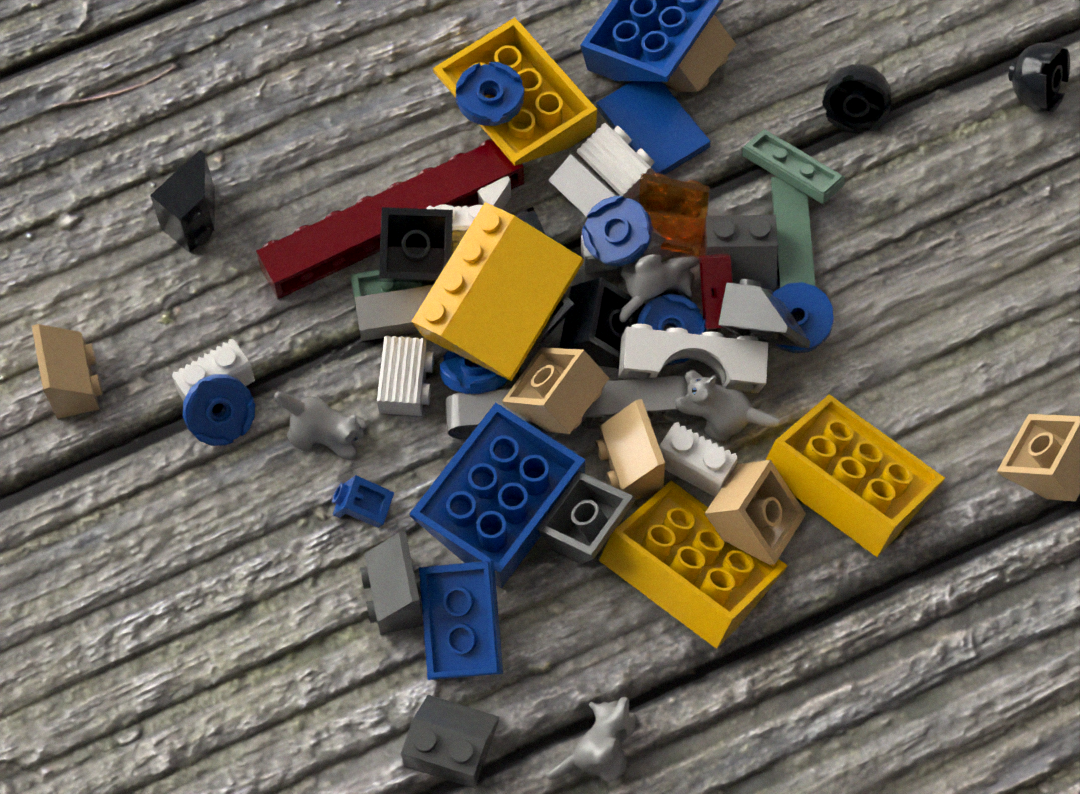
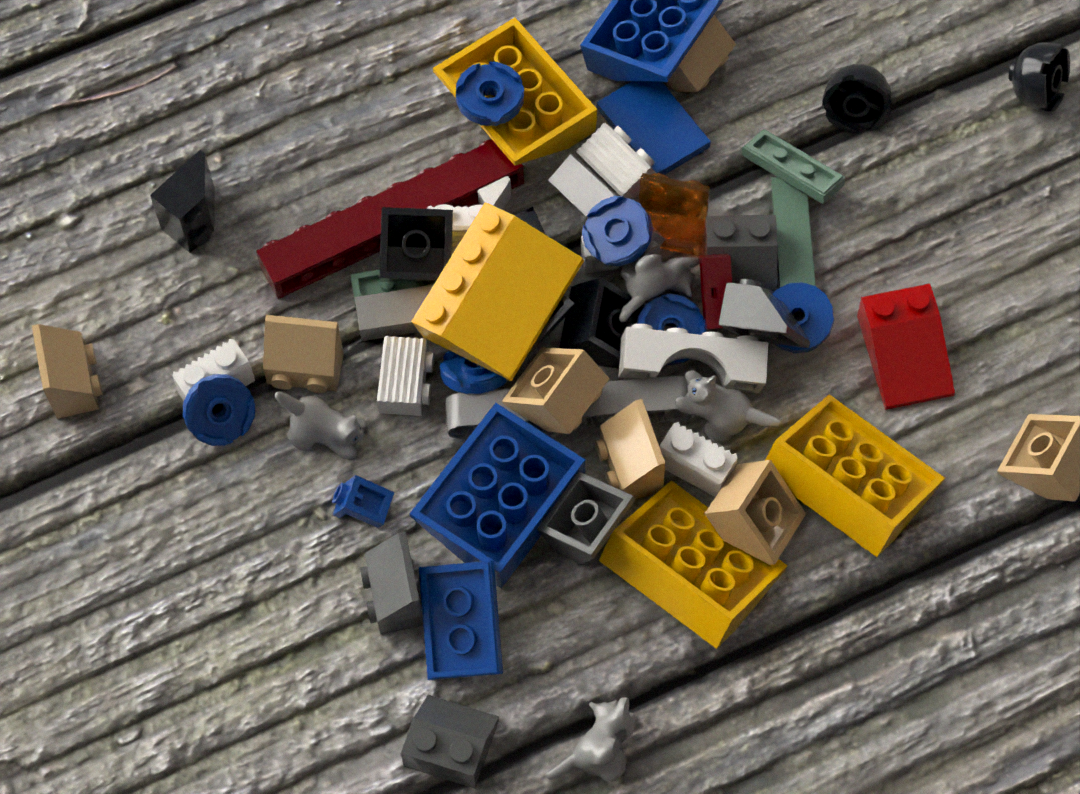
(302, 353): none -> tan slope
(906, 346): none -> red slope

